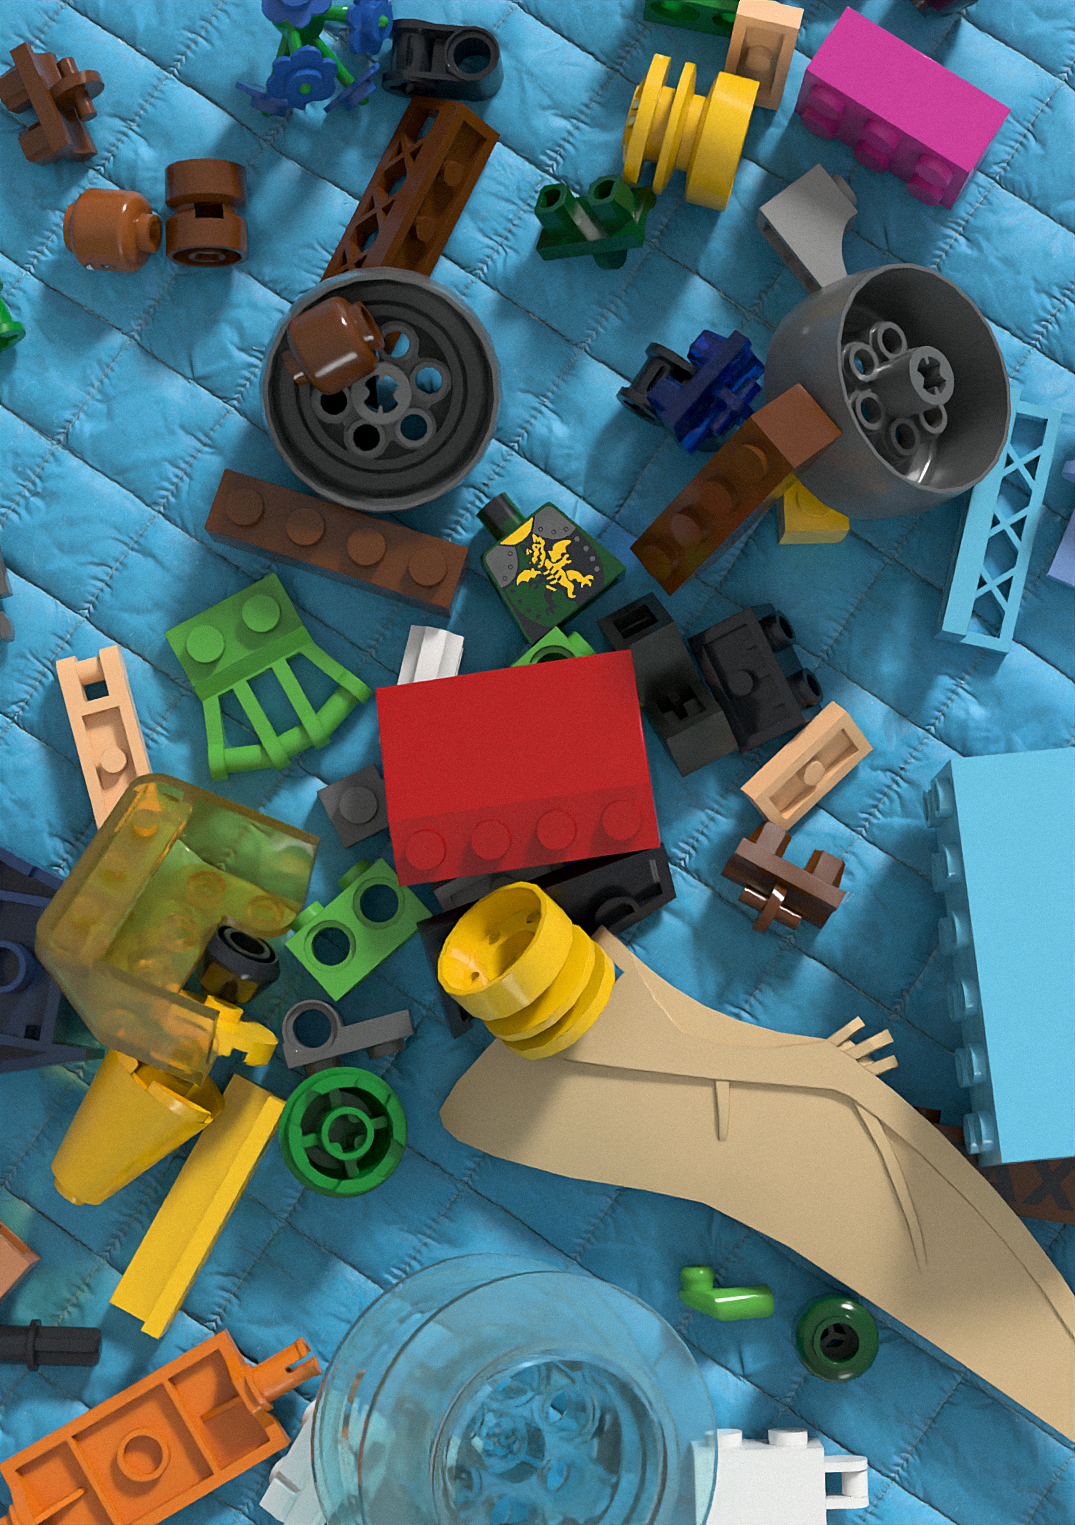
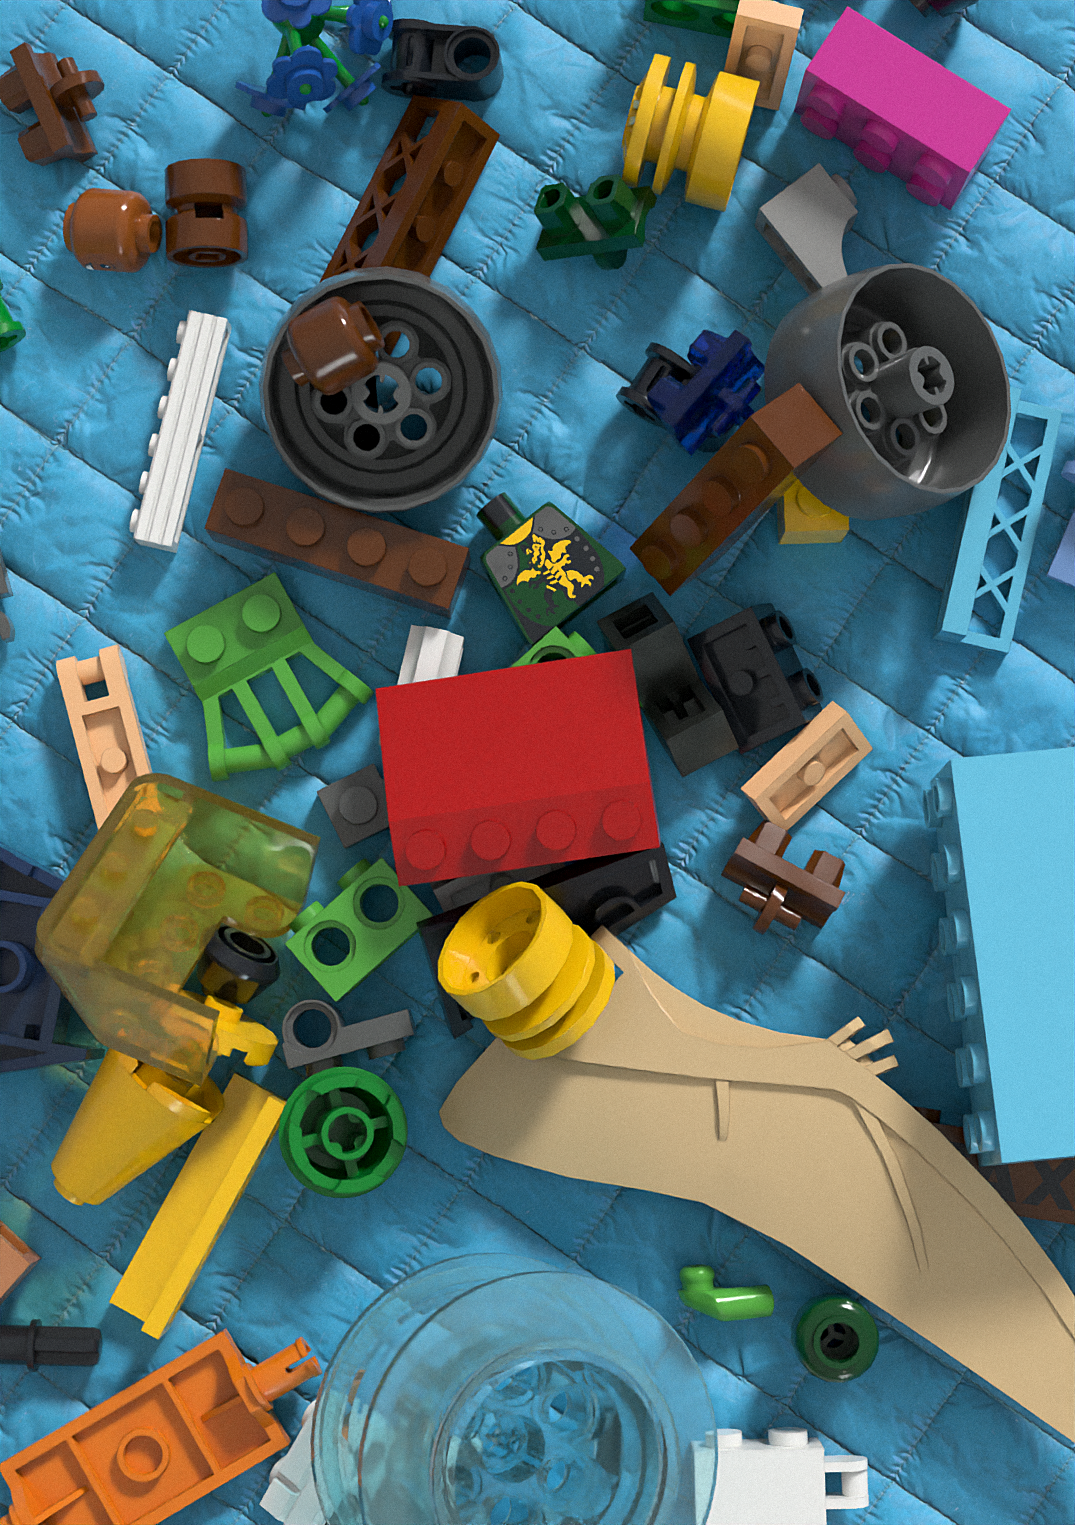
(182, 431): none -> white piece

